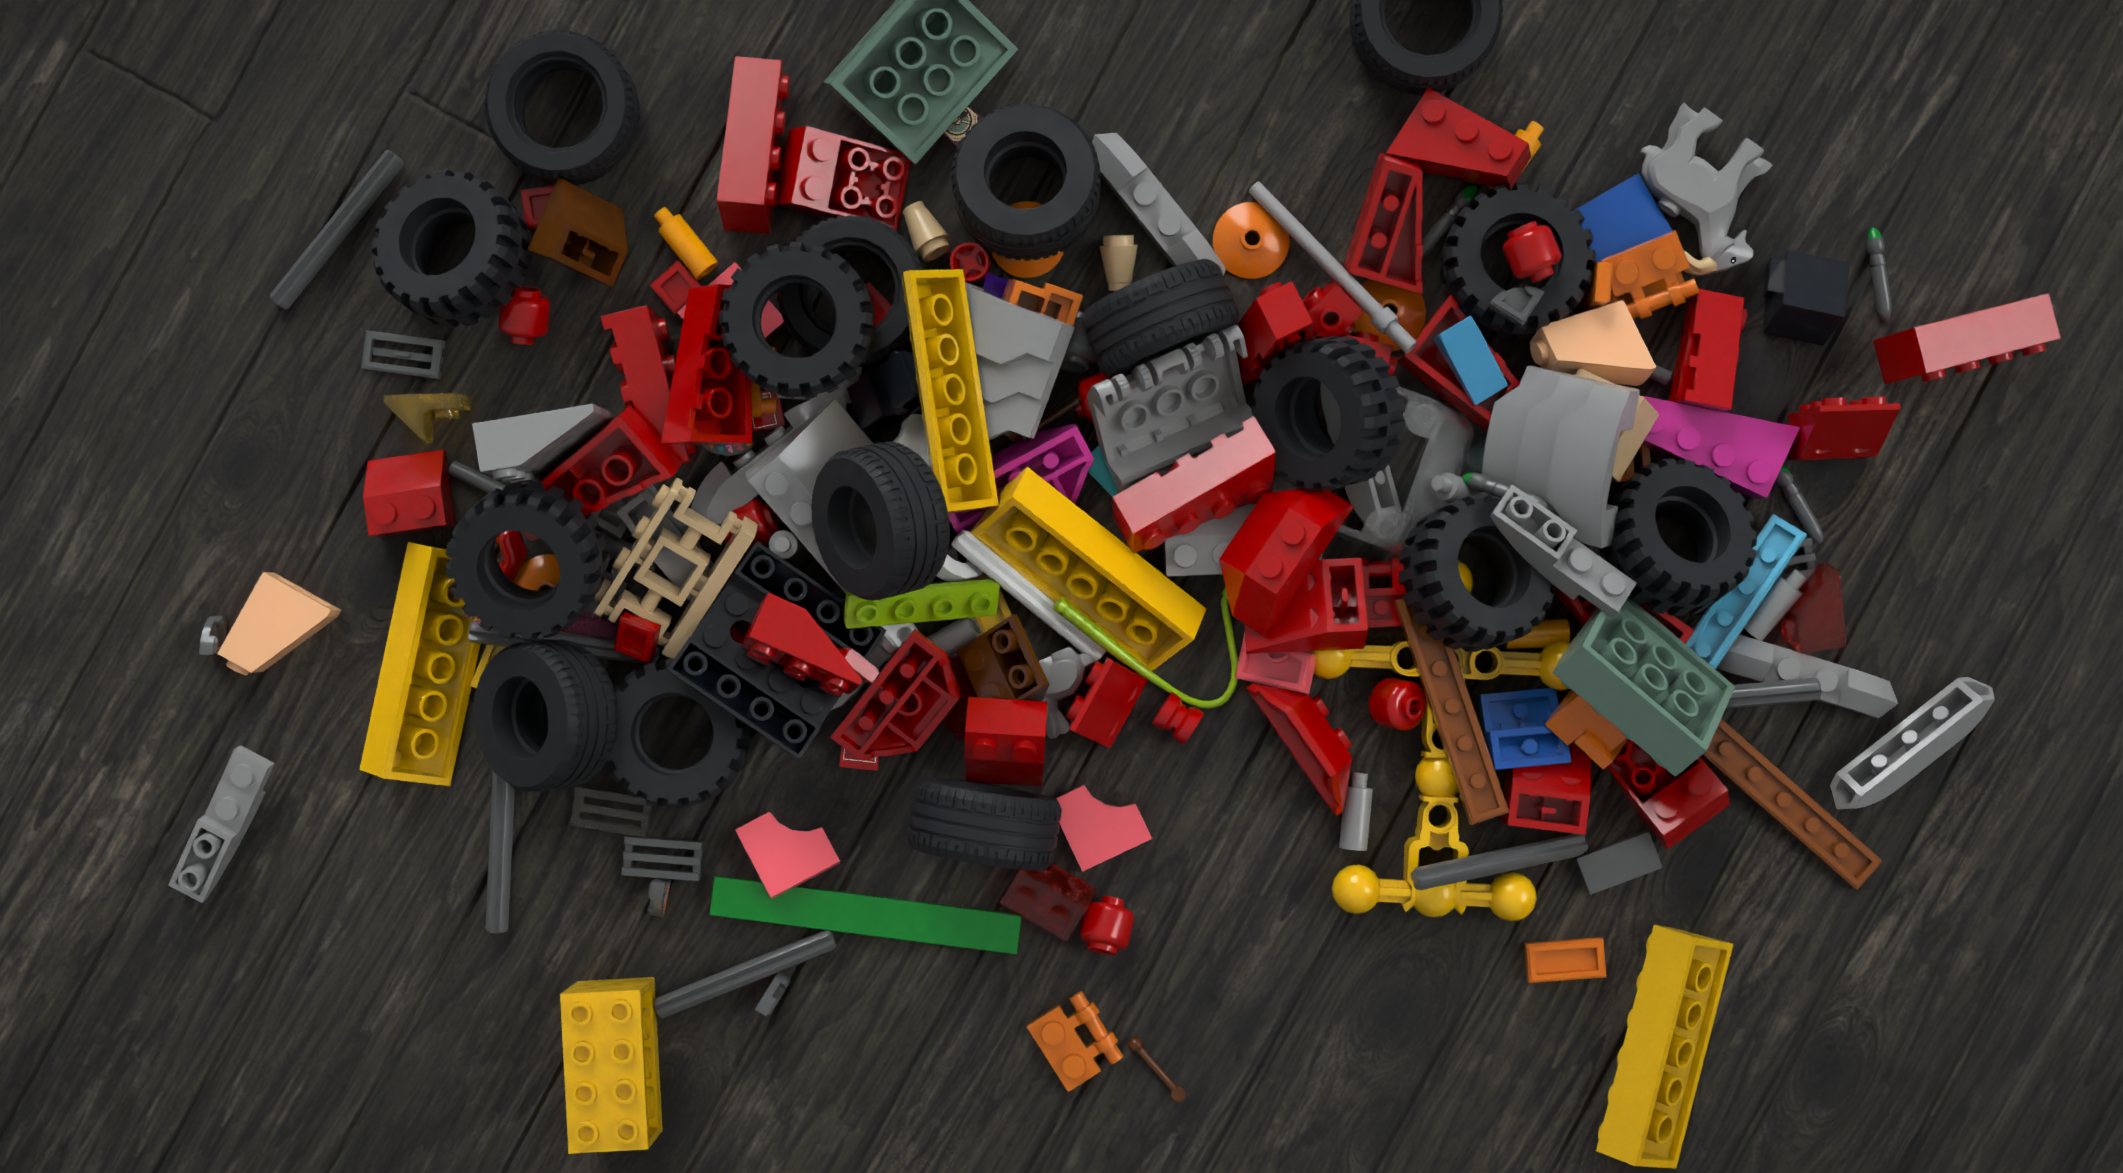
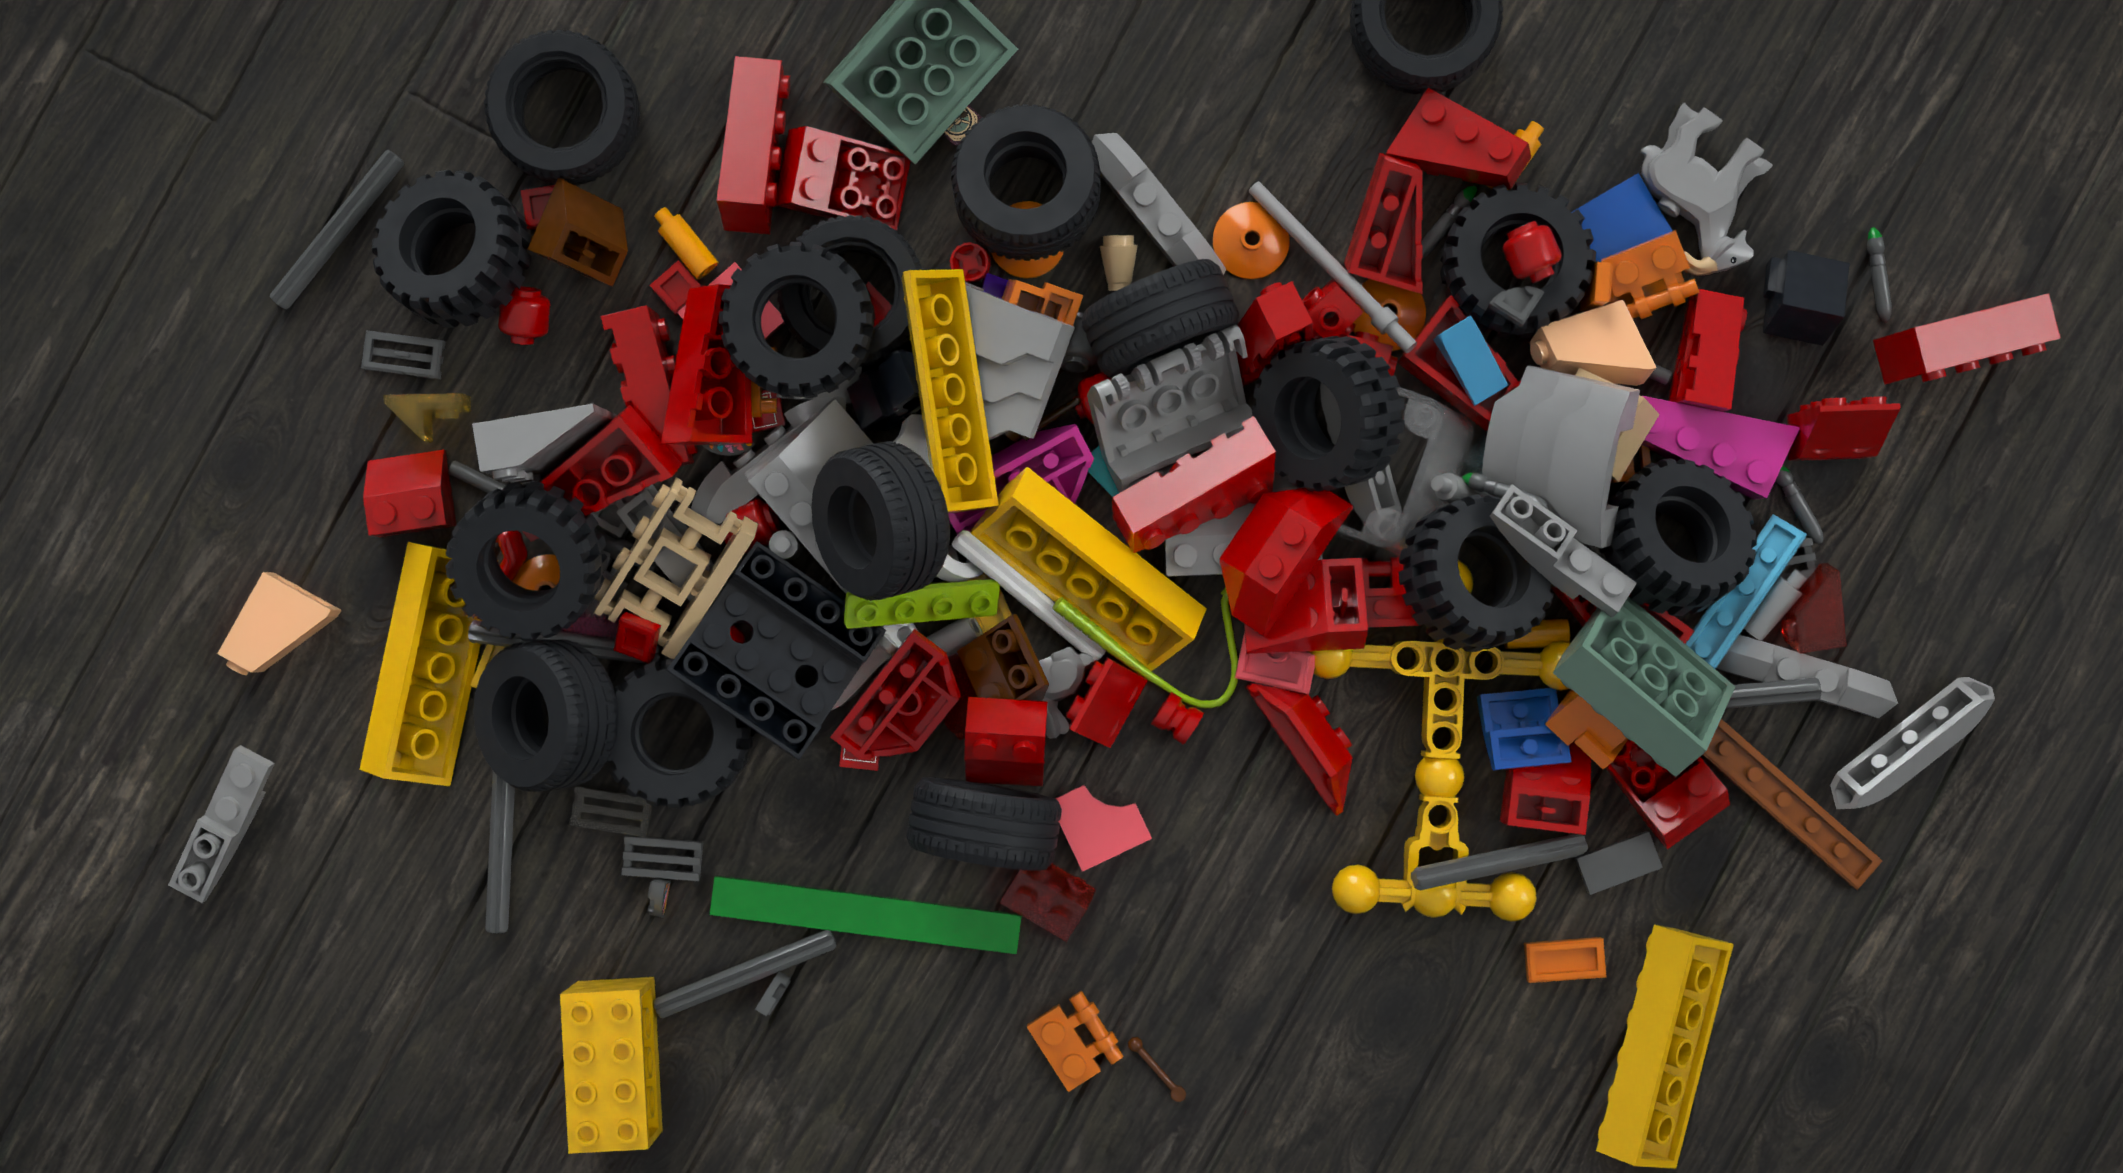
(213, 635): dark grey tile -> none
(785, 855): coral tile -> none
(794, 640): red slope -> none
(864, 668): tile -> none
(926, 233): tan cone -> none
(1107, 926): red head -> none
(1356, 814): light grey cylinder -> none
(1397, 704): red head -> none
(1454, 720): dark orange tile -> none

